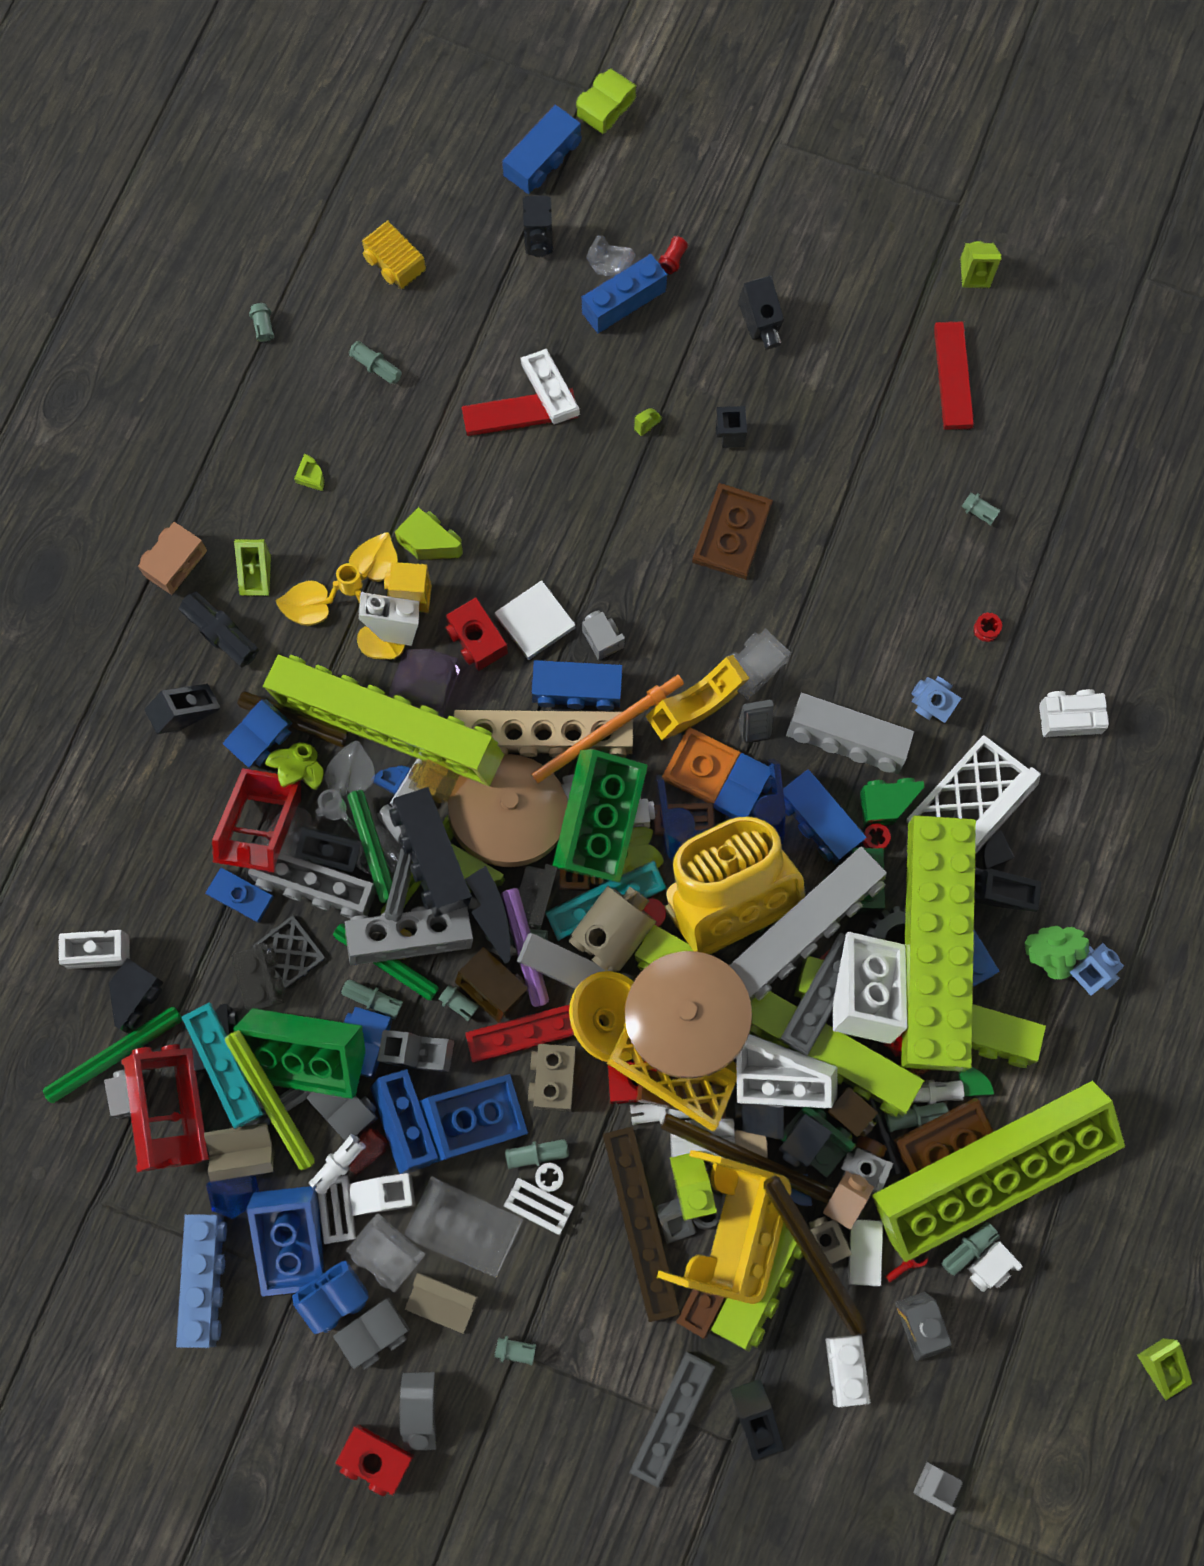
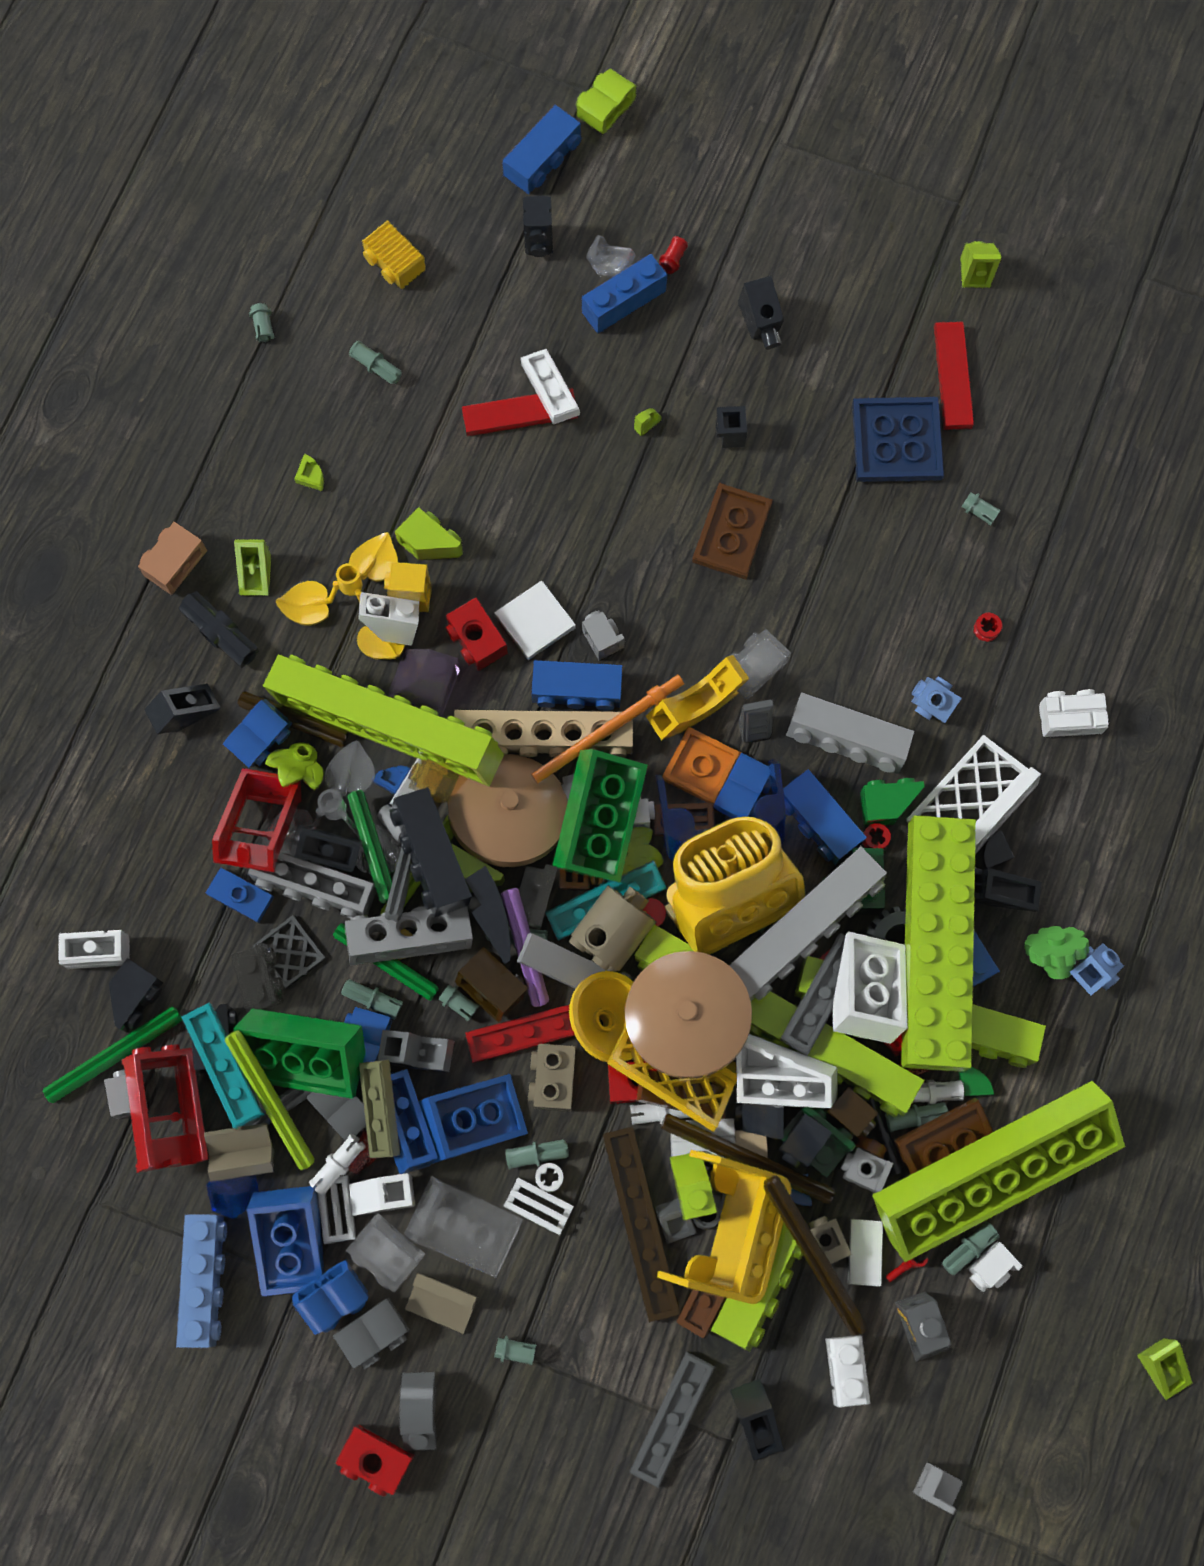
(379, 1109): none -> olive tile
(849, 1199): medium nougat brick -> none
(897, 439): none -> dark blue plate

